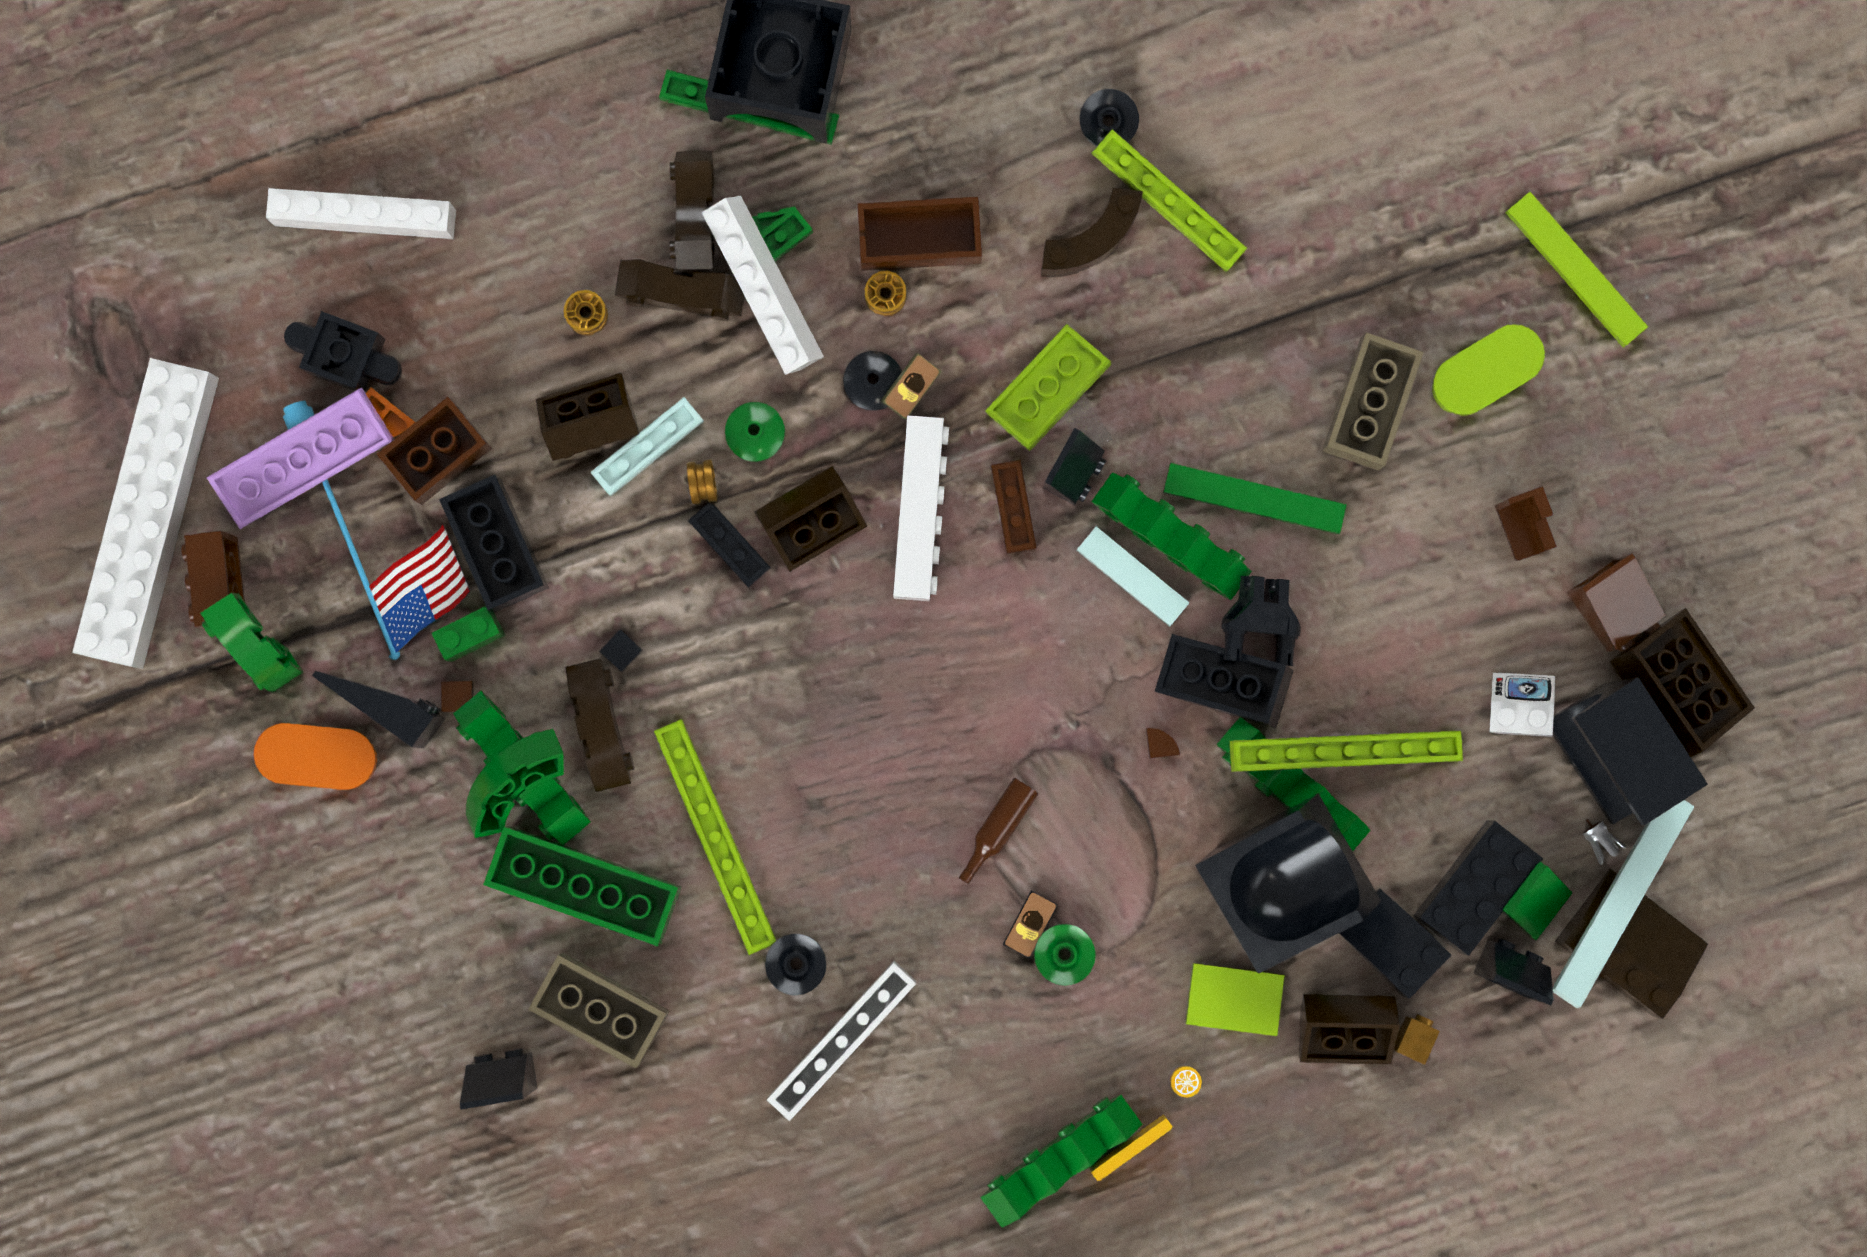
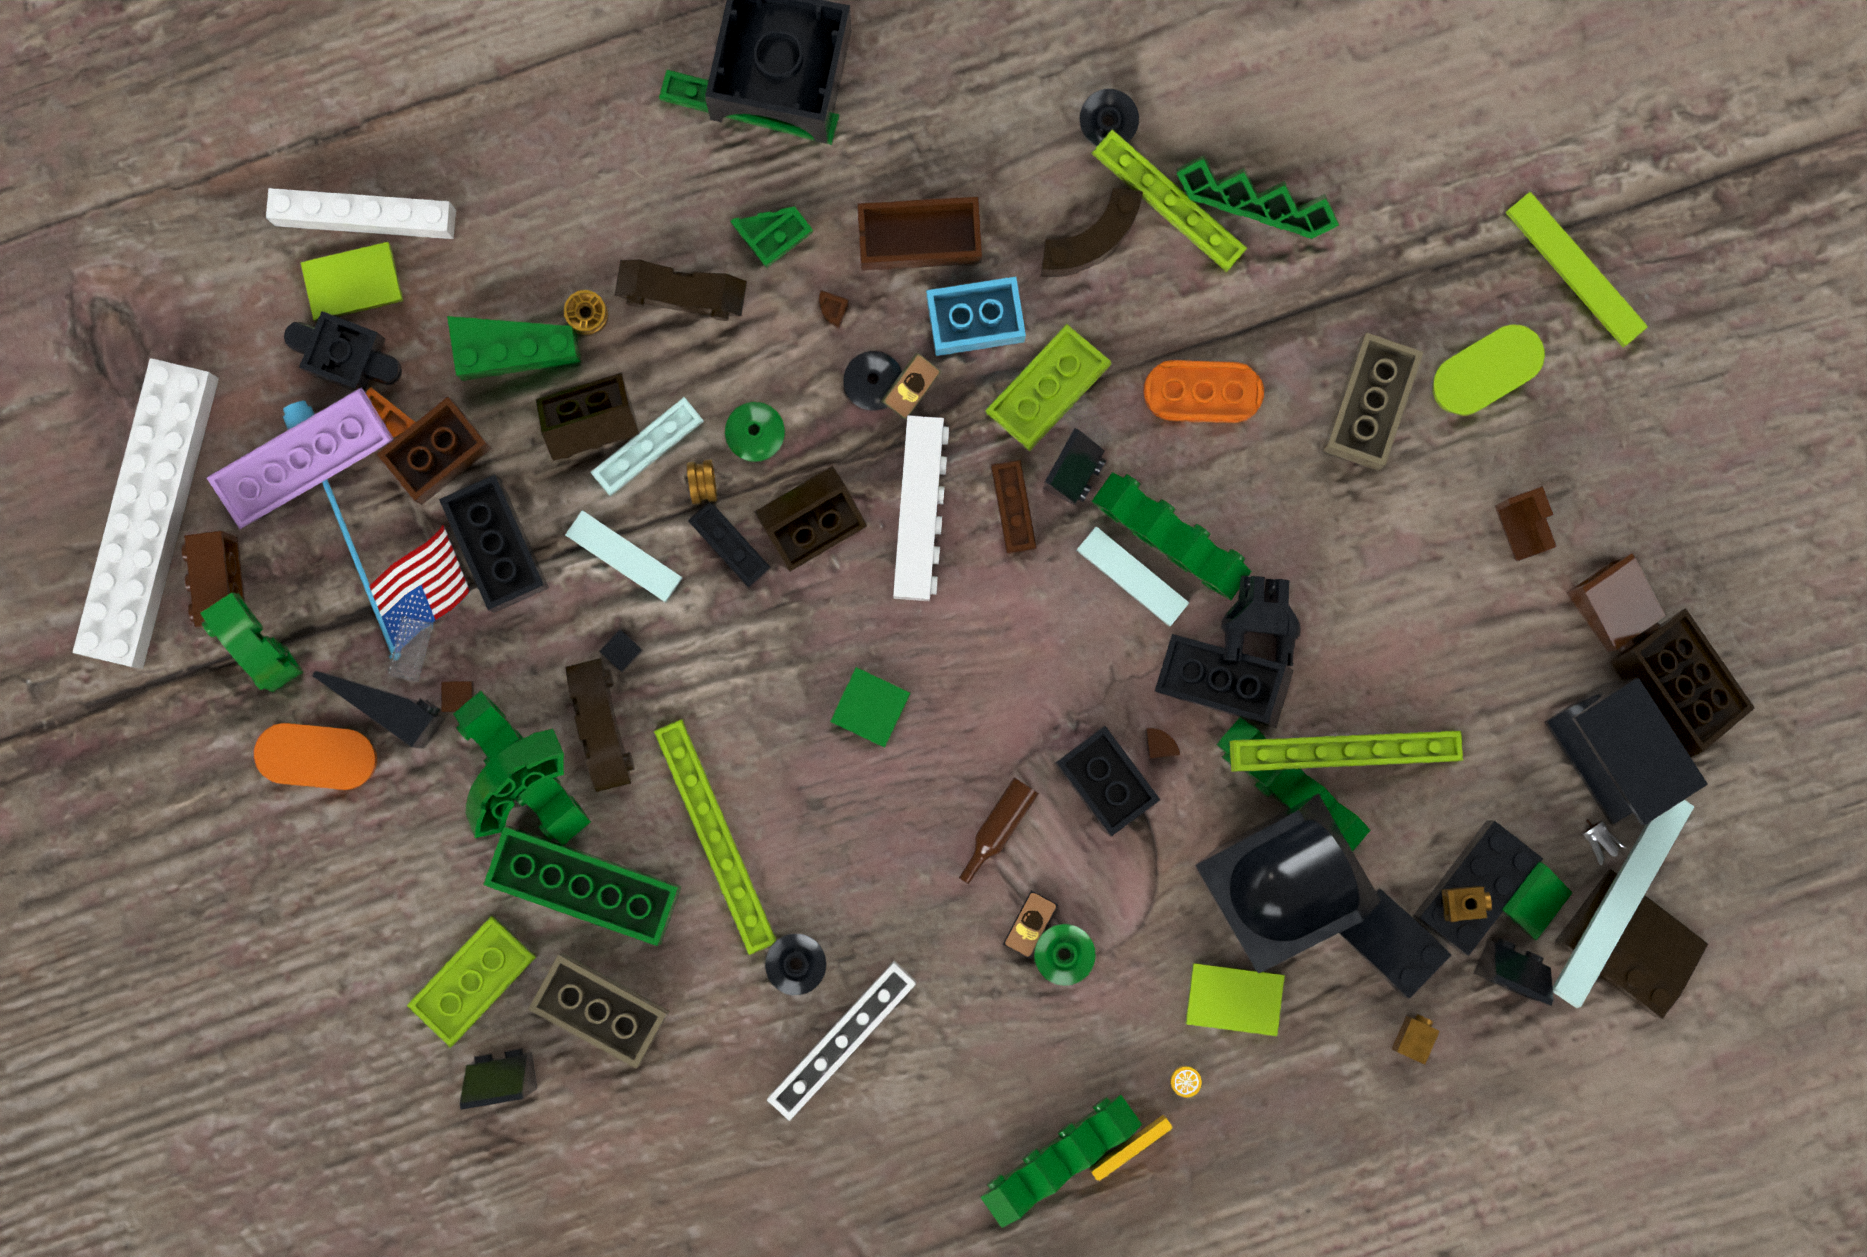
(352, 281): none -> lime tile
(410, 649): none -> clear tile
(468, 634): green brick -> none
(471, 981): none -> lime tile
(506, 347): none -> green wedge
(624, 556): none -> light aqua tile
(694, 191): dark brown brick -> none
(762, 284): white brick -> none
(833, 308): none -> reddish brown tile
(870, 707): none -> green tile
(887, 281): pearl gold wheel -> none
(975, 316): none -> medium azure brick
(1107, 781): none -> black brick
(1203, 391): none -> orange tile
(1254, 498): green tile -> none
(1270, 207): none -> green brick
(1348, 1029): dark brown slope -> none
(1455, 900): none -> pearl gold brick
(1522, 704): white slope -> none

